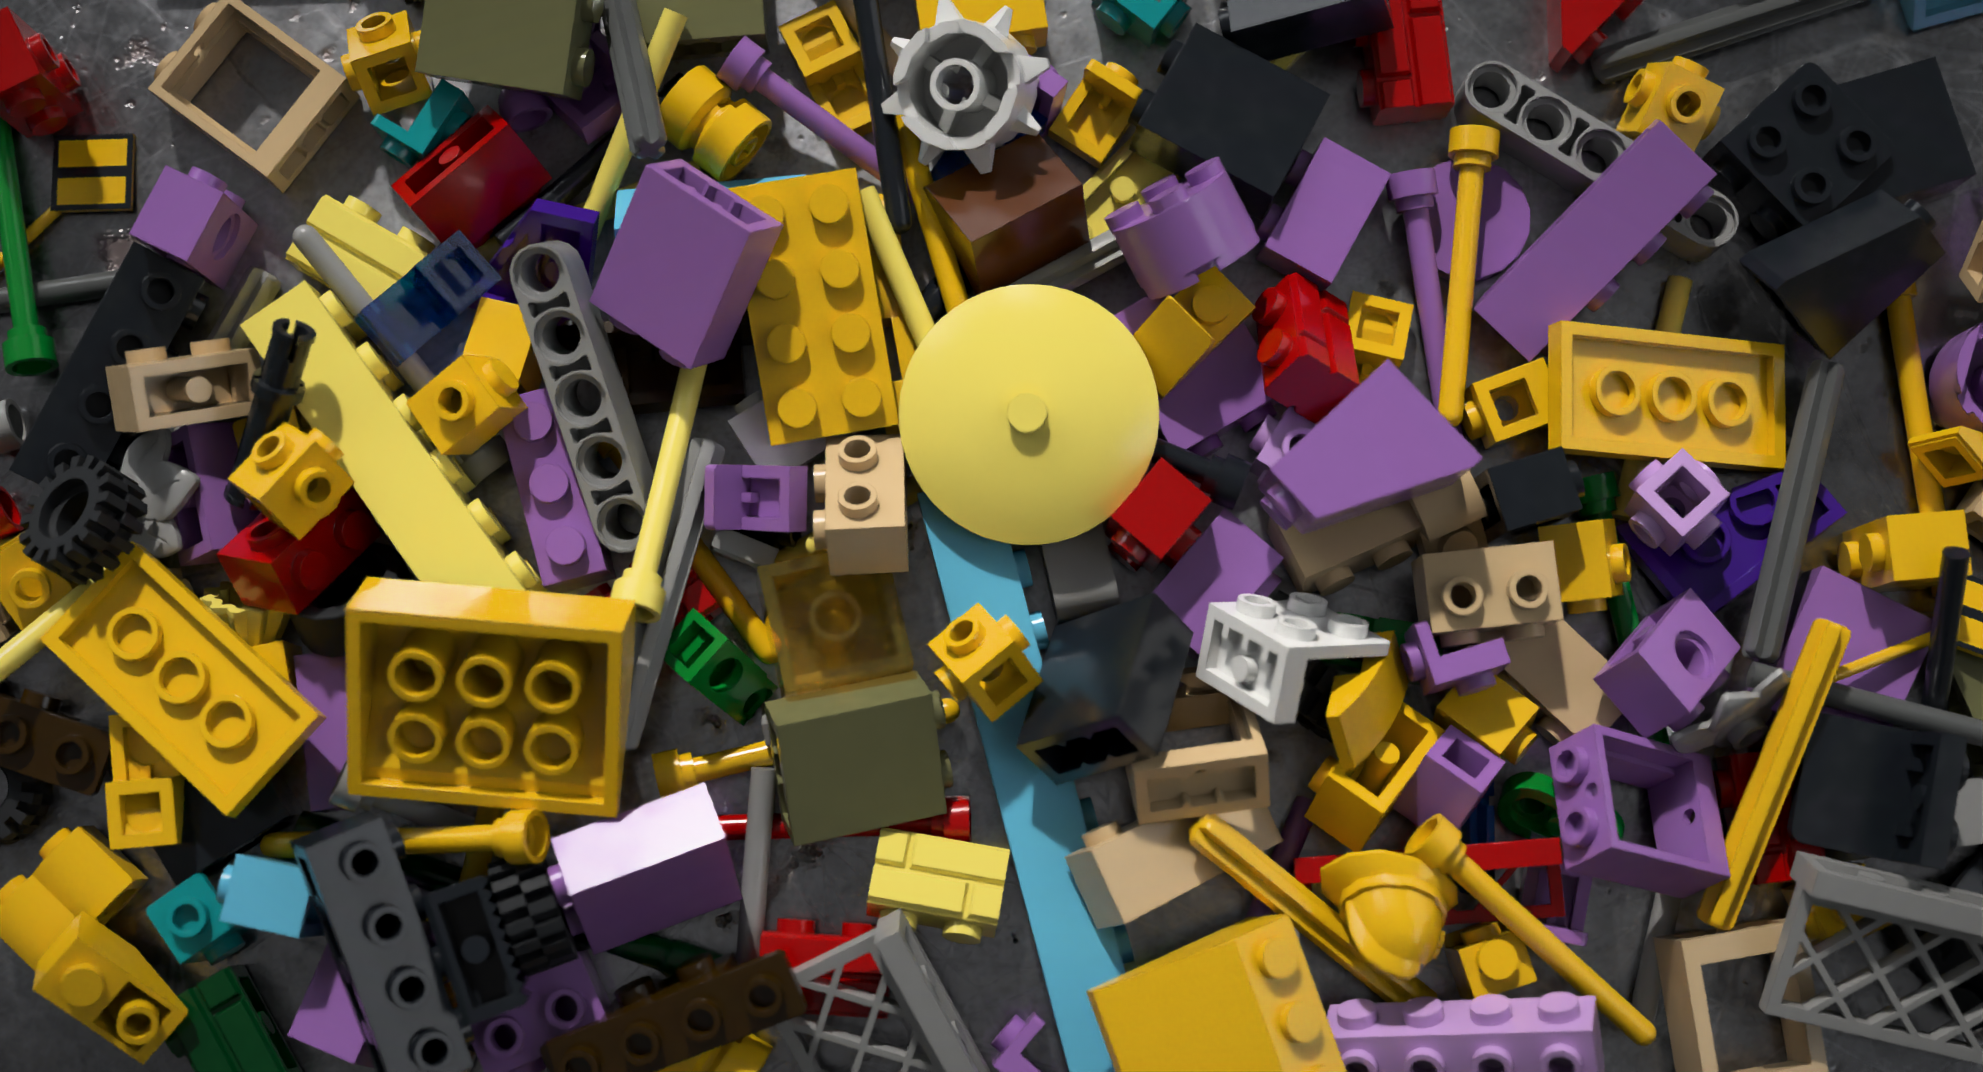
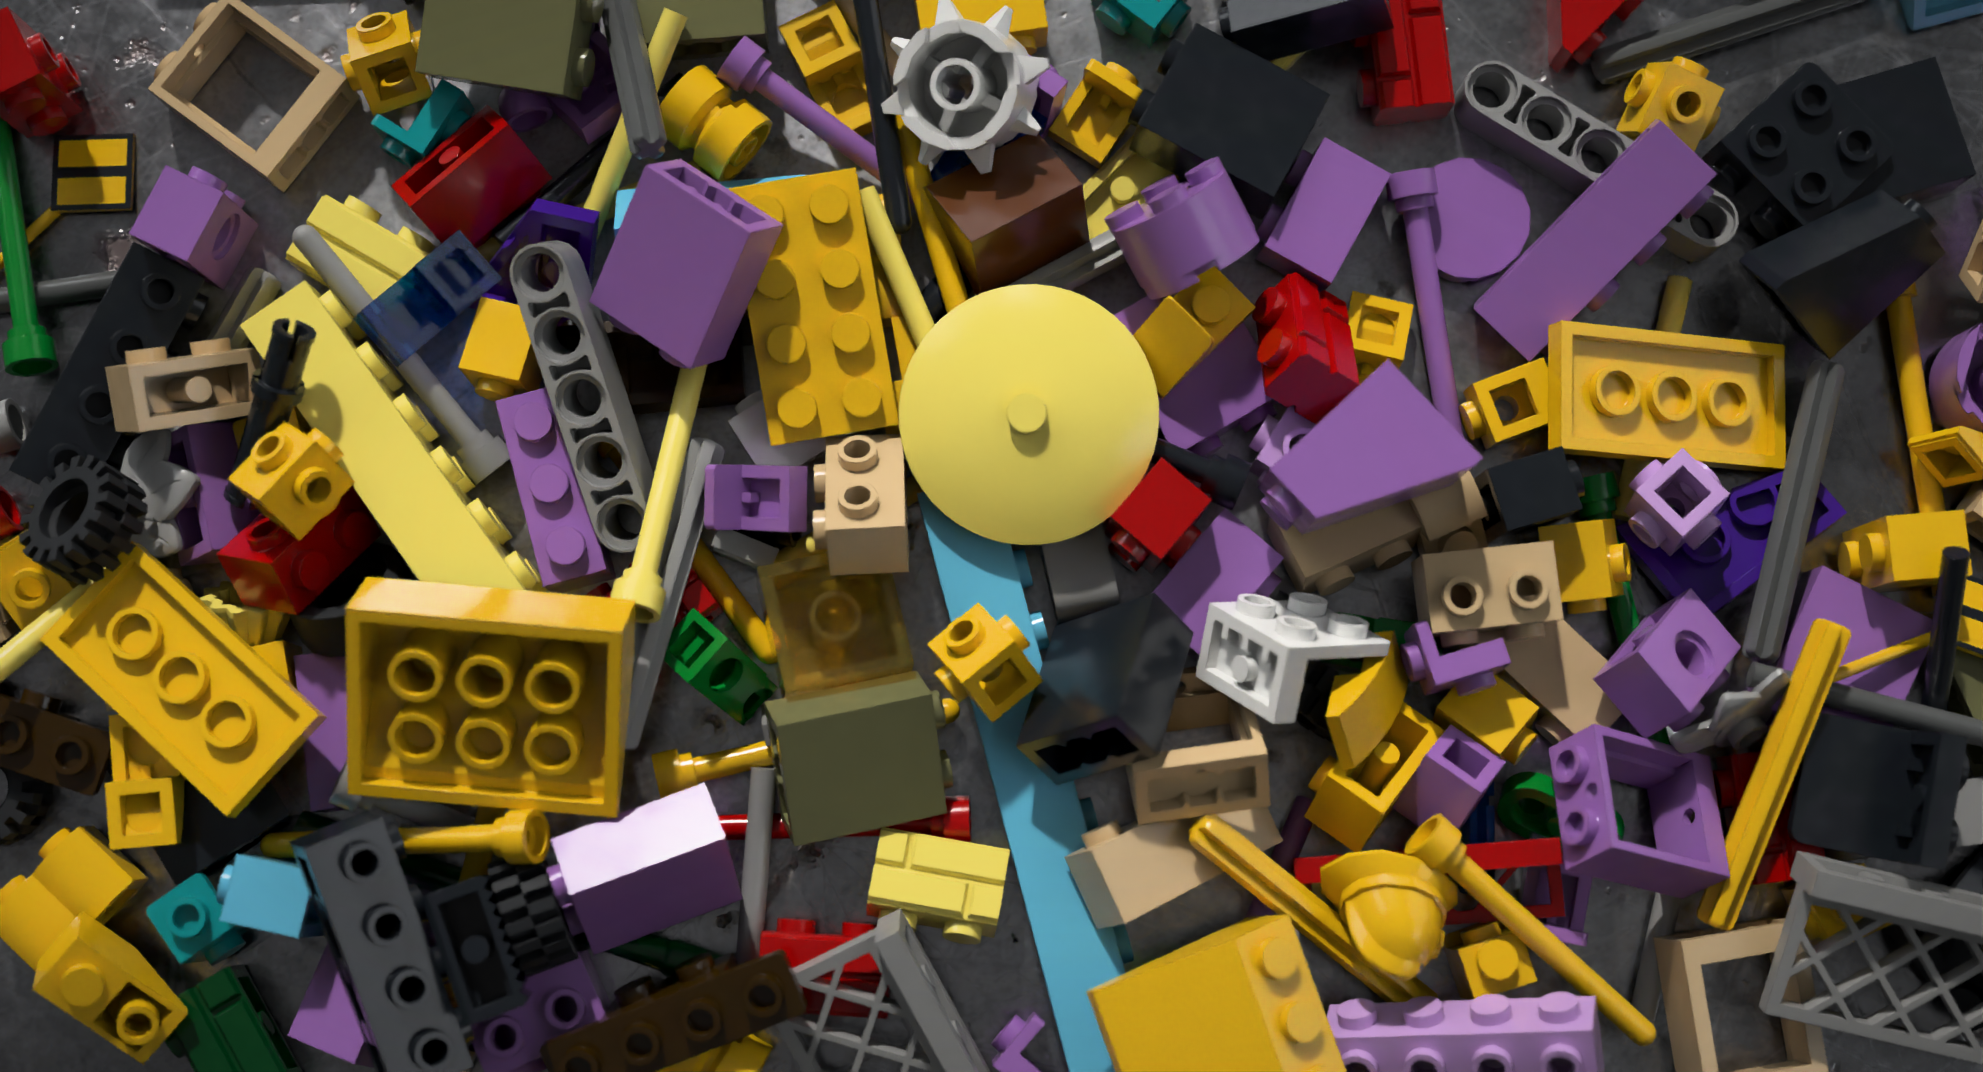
(467, 404): yellow brick -> none
(1473, 152): yellow piece -> none

